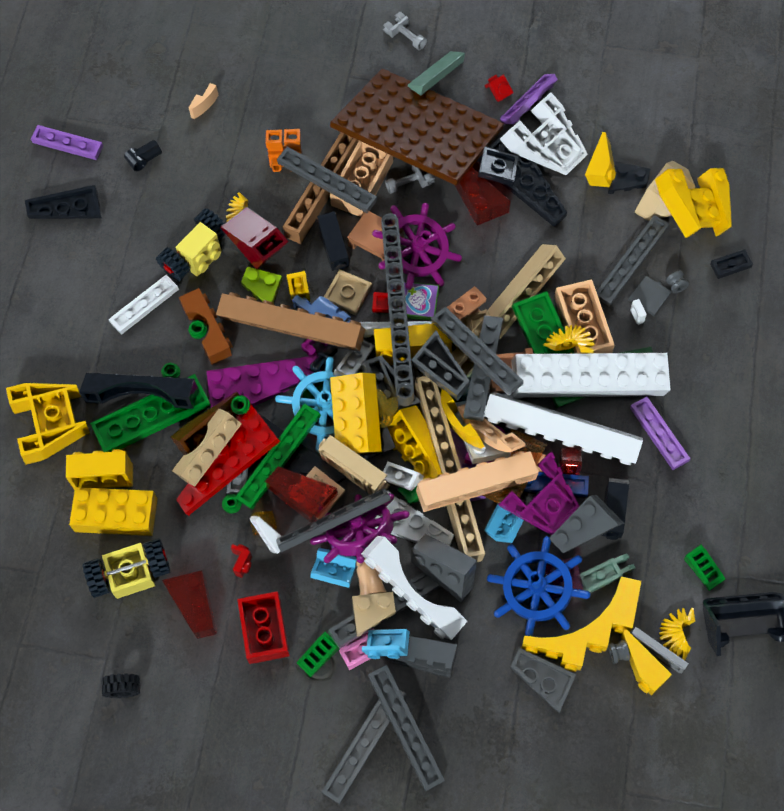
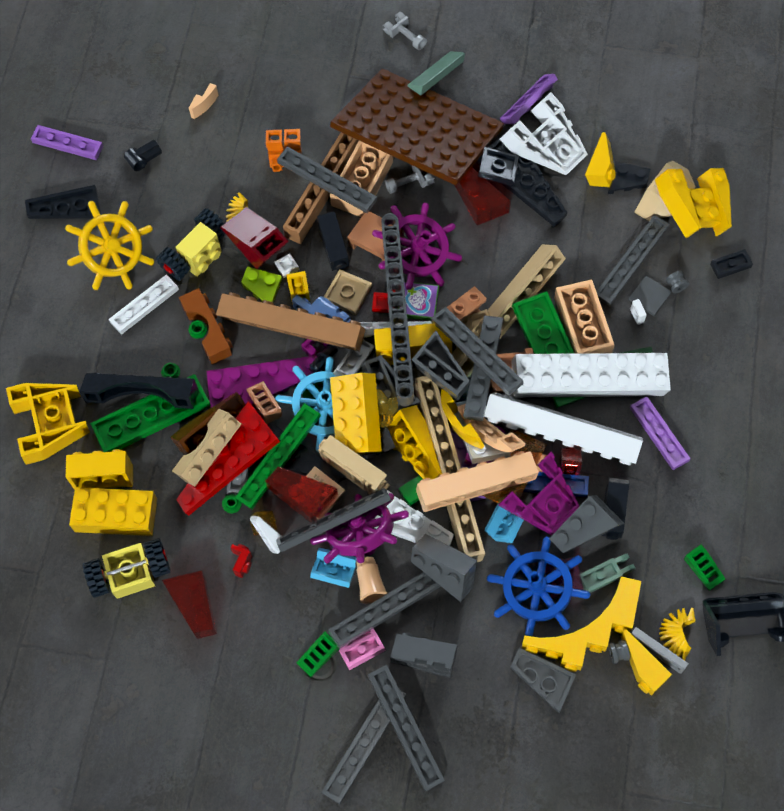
(110, 245): none -> yellow piece
(120, 685): black tyre -> none
(236, 401): green plate -> none
(263, 627): red brick -> none
(270, 412): none -> nougat slope
(286, 265): none -> white tile
(371, 610): tan wing -> none
(385, 559): white arch -> none
(387, 643): medium azure bracket -> none
(402, 476): white slope -> none
(499, 87): red bracket -> none
(572, 338): yellow hair -> none

